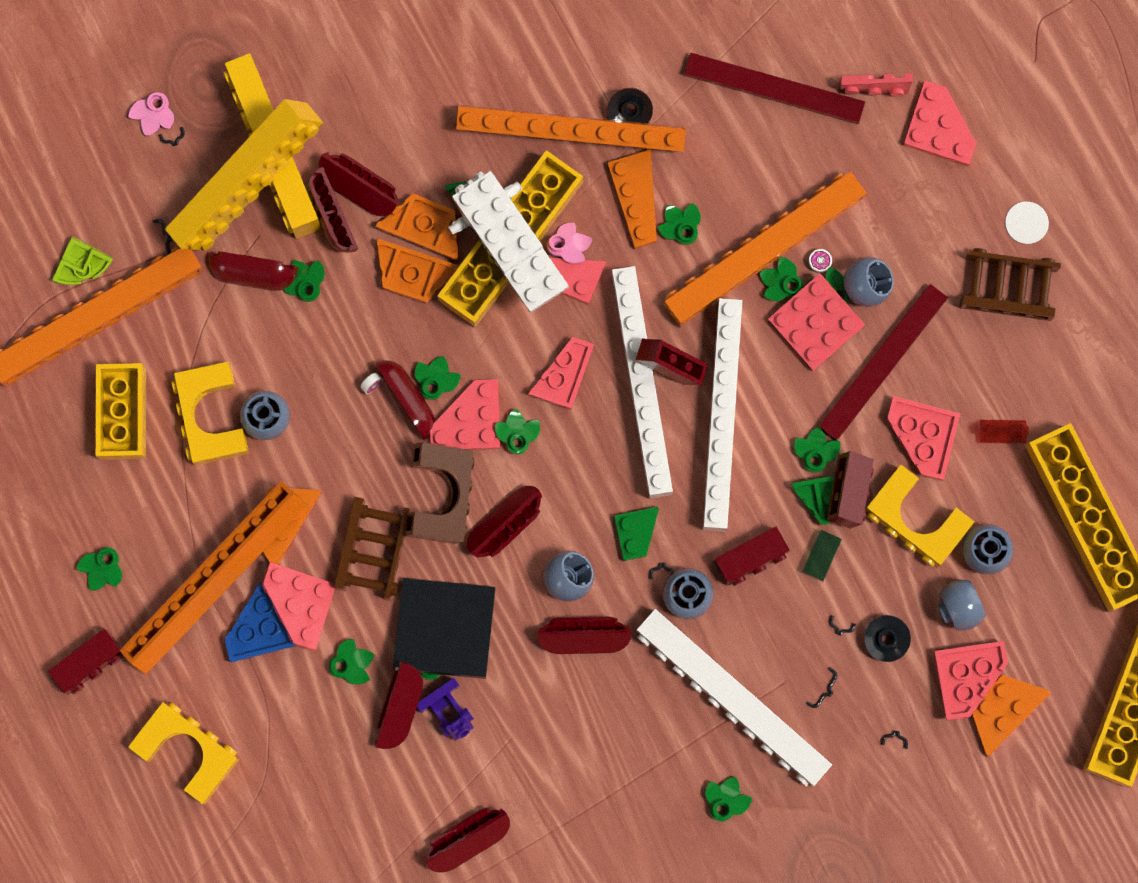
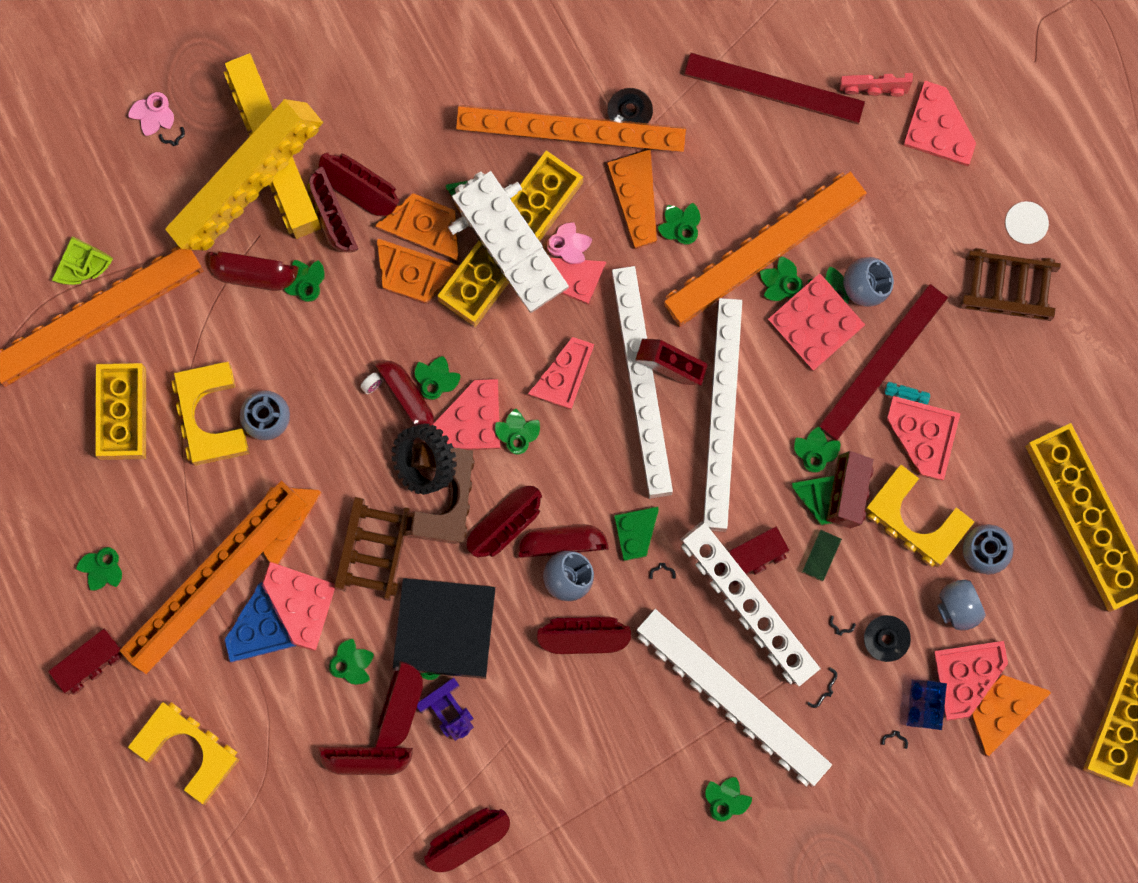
(165, 234): black piece -> none
(365, 760): none -> dark red brick
(441, 452): none -> black tyre
(558, 539): none -> dark red brick
(706, 590): sand blue wheel -> none
(805, 665): none -> white brick
(820, 260): tile -> none
(907, 393): none -> teal axle
(926, 704): none -> clear blue brick
(1003, 431): clear red hinge -> none

